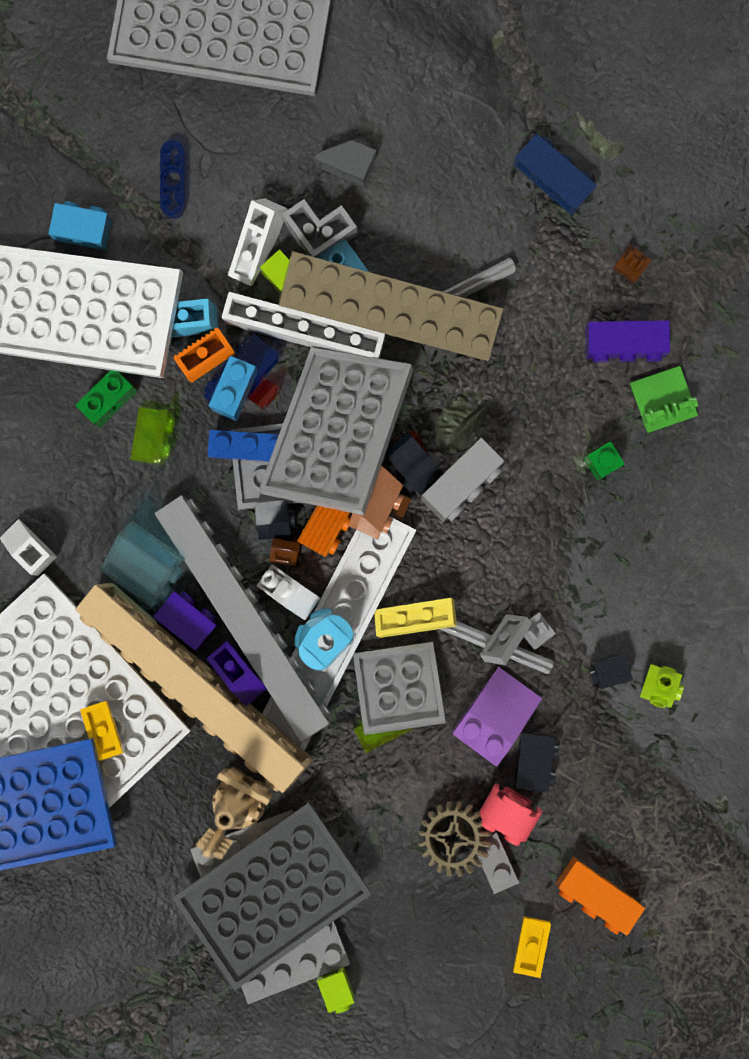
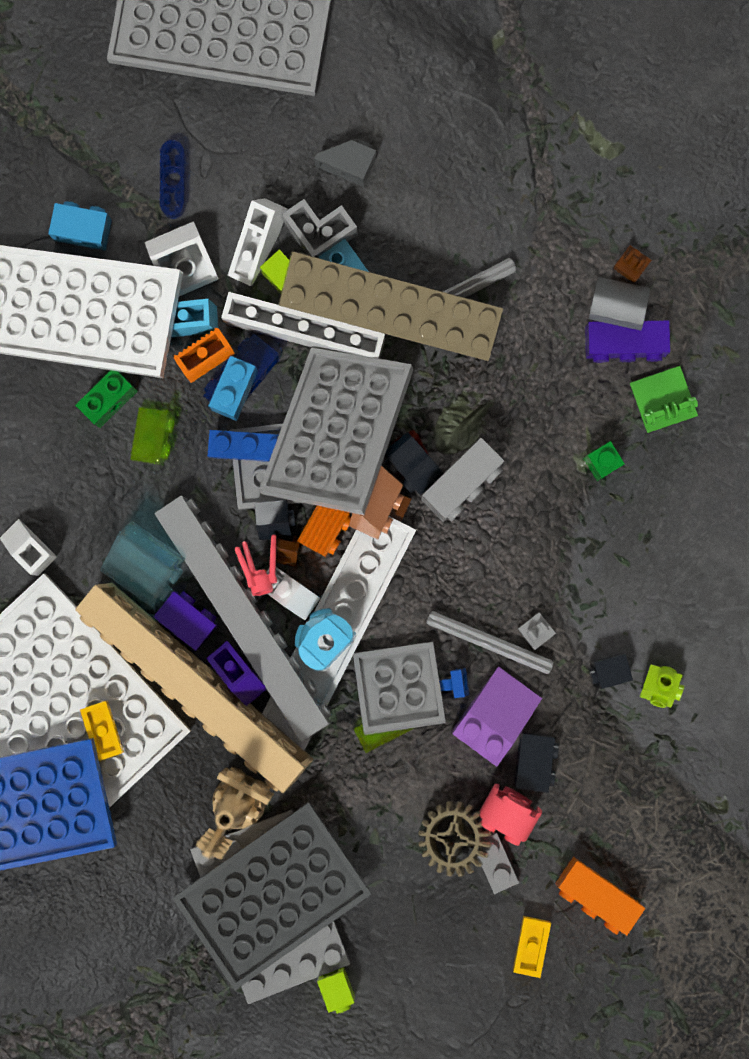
(183, 251): none -> white slope
(258, 580): none -> coral plant
(264, 394): clear red slope -> none
(415, 617): light yellow plate -> none
(457, 683): none -> blue tile
(505, 639): light grey plate -> none
(555, 174): dark blue brick -> none
(619, 303): none -> dark grey slope

